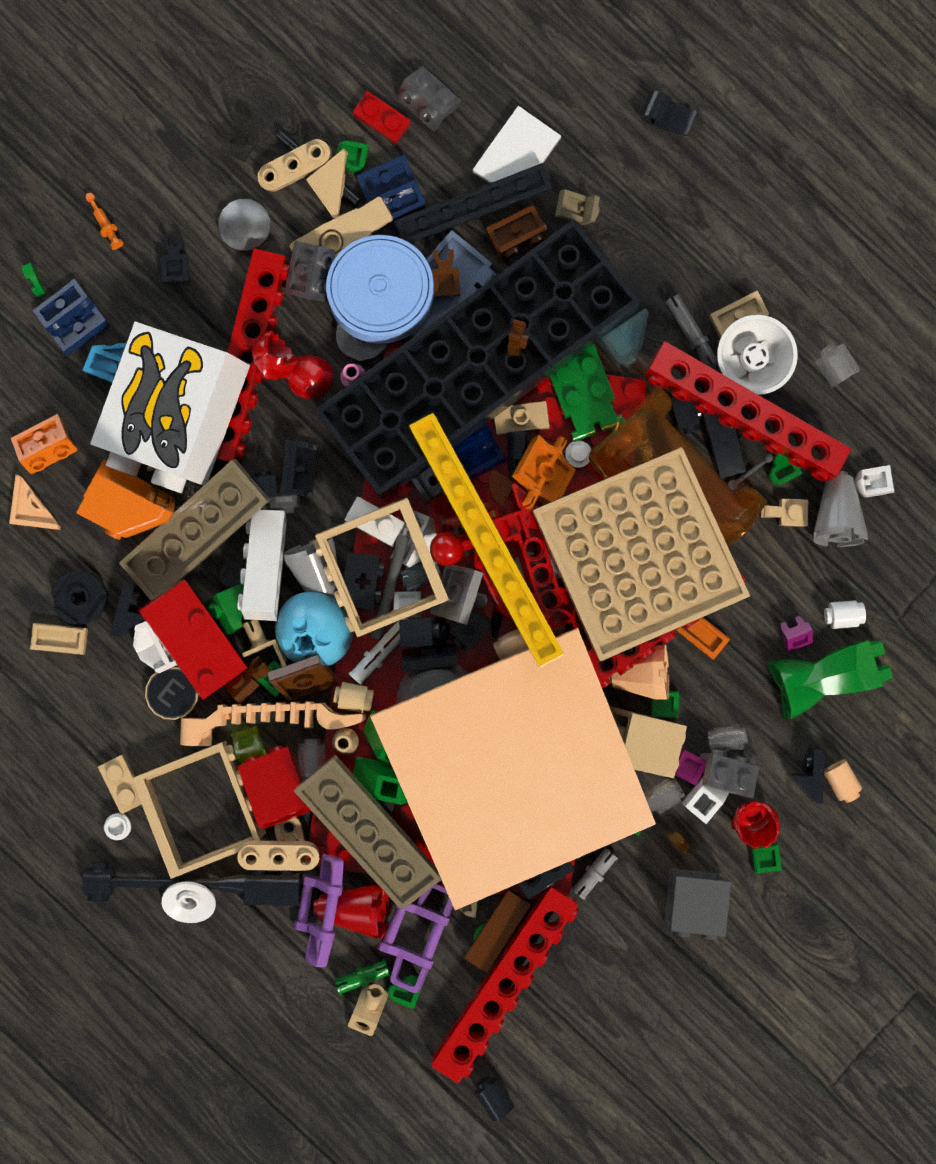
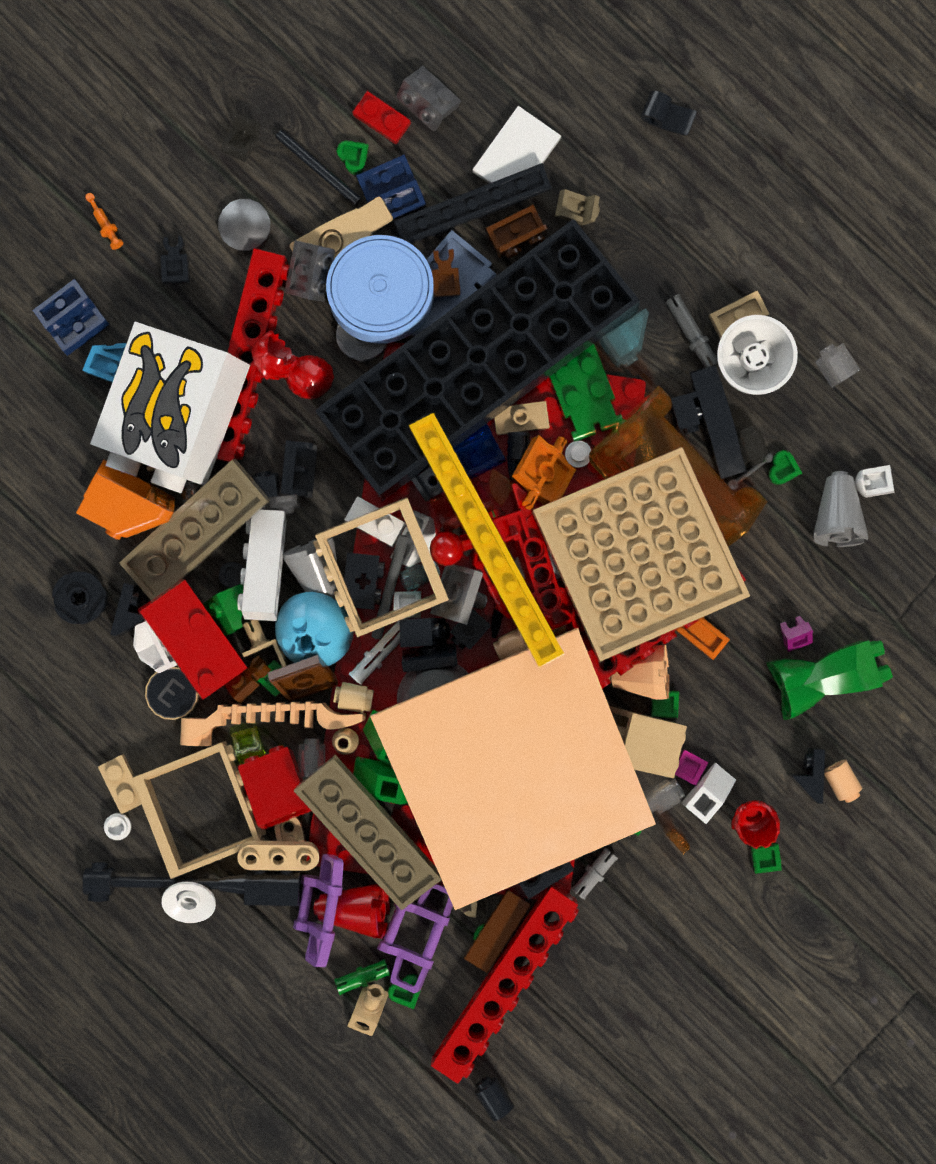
(29, 509): light nougat tile -> none
(32, 273): green tile -> none
(43, 444): orange bracket -> none
(59, 638): tan tile -> none
(305, 165): tan plate -> none
(329, 182): tan tile -> none
(345, 379): bright pink cone -> none
(517, 338): reddish brown plate -> none
(697, 903): dark grey brick -> none
(727, 738): clear brick -> none
(729, 774): flat silver bracket -> none
(790, 512): tan plate -> none
(831, 452): red brick -> none
(845, 614): white brick -> none

